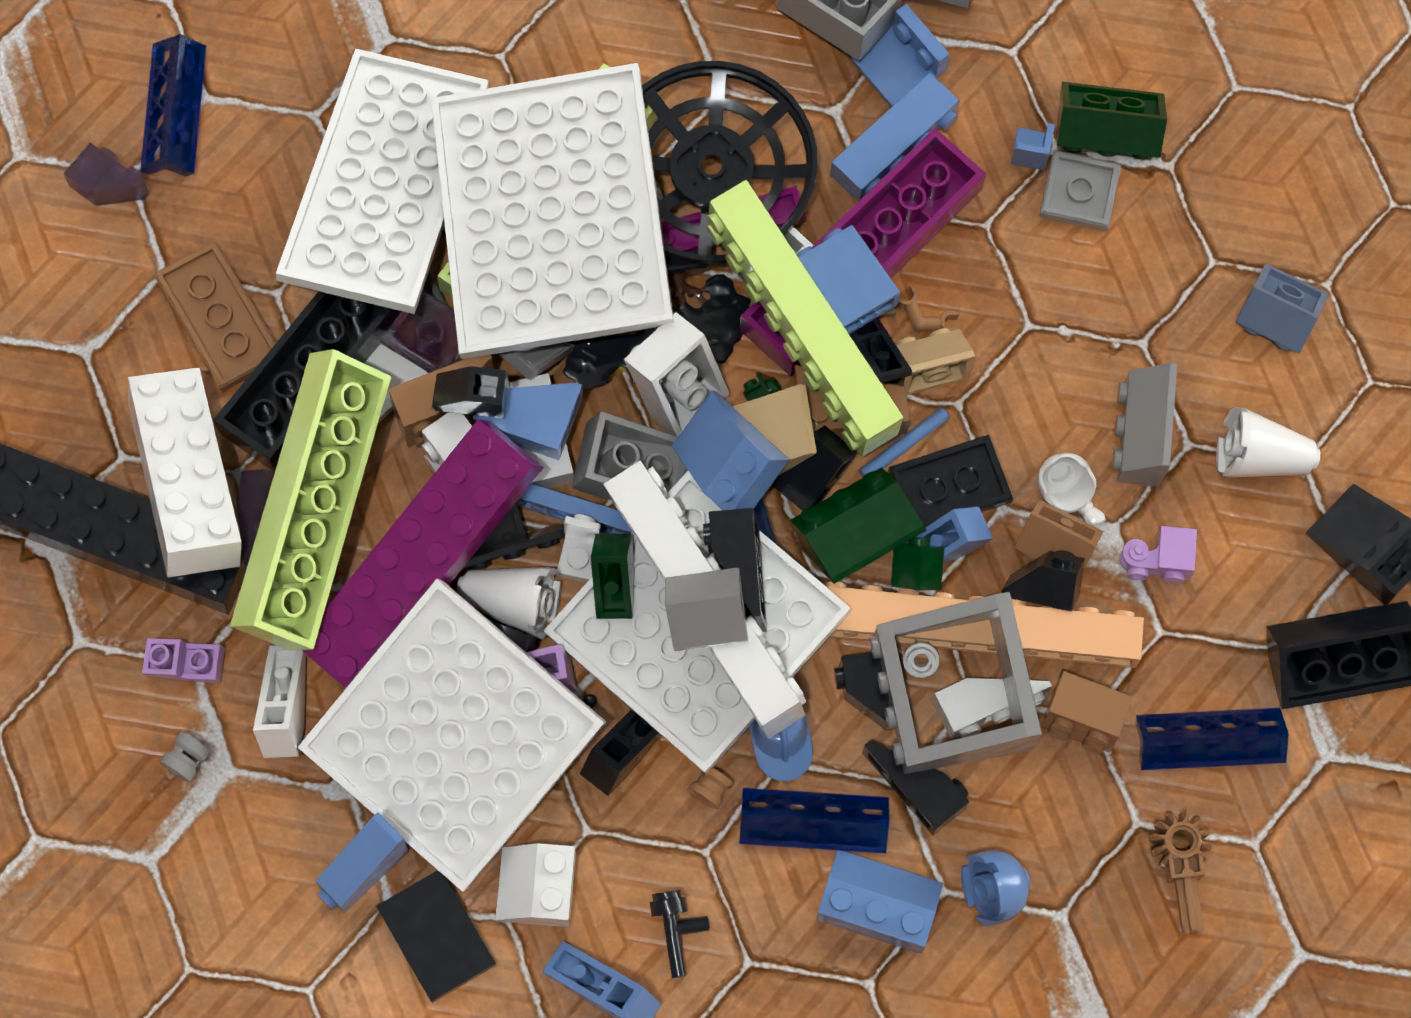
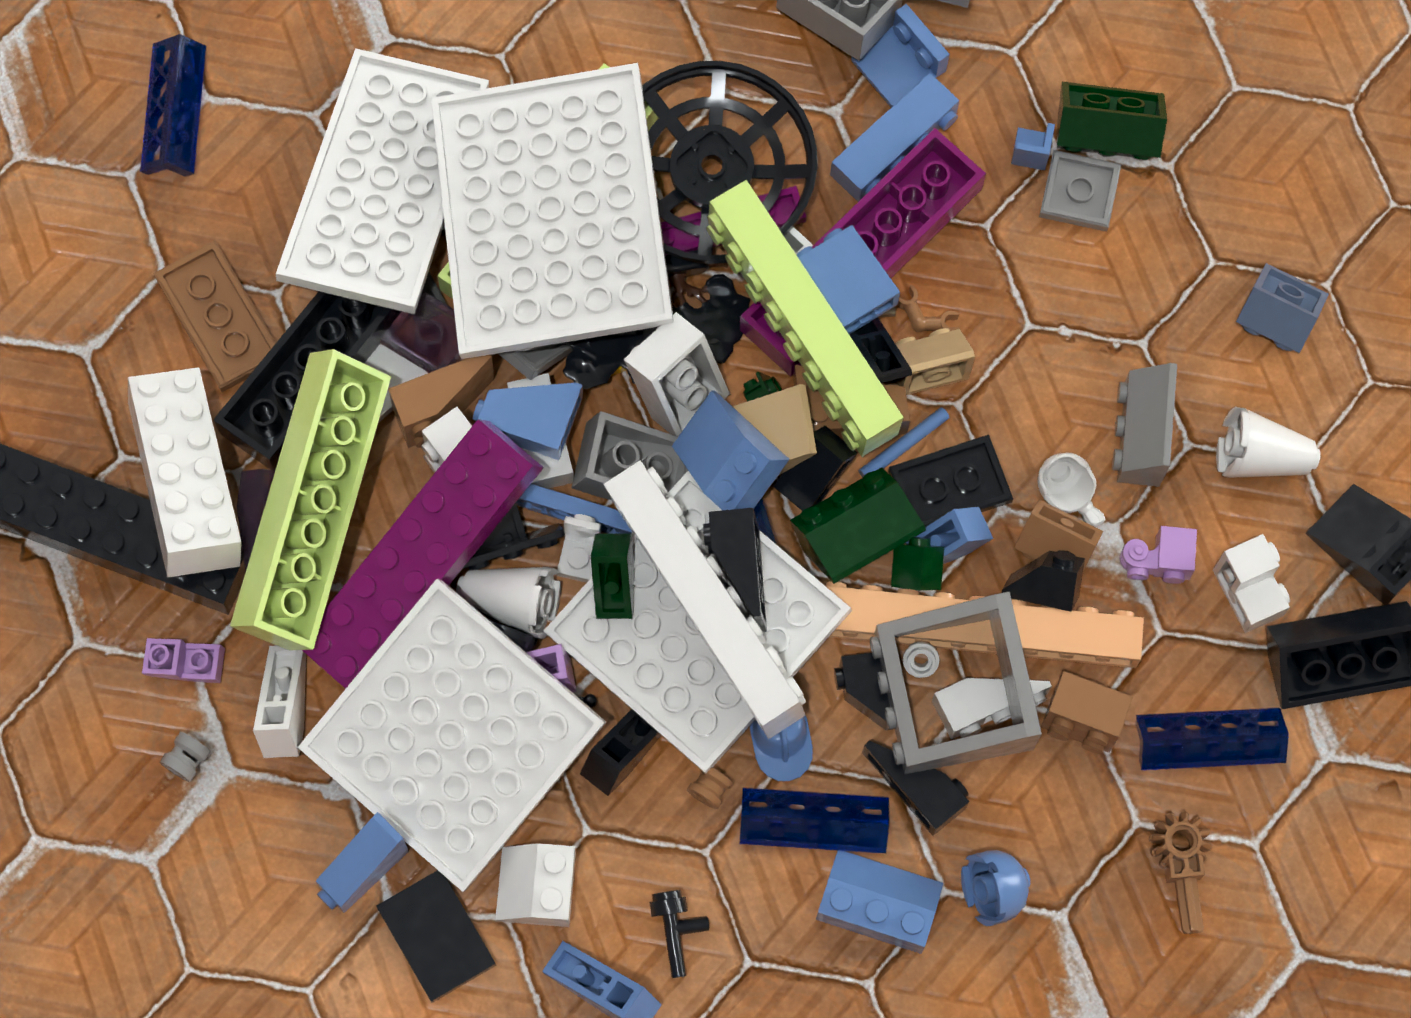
(104, 180): slope -> none
(472, 391): black slope -> none
(705, 609): light grey slope -> none
(1249, 582): none -> white brick

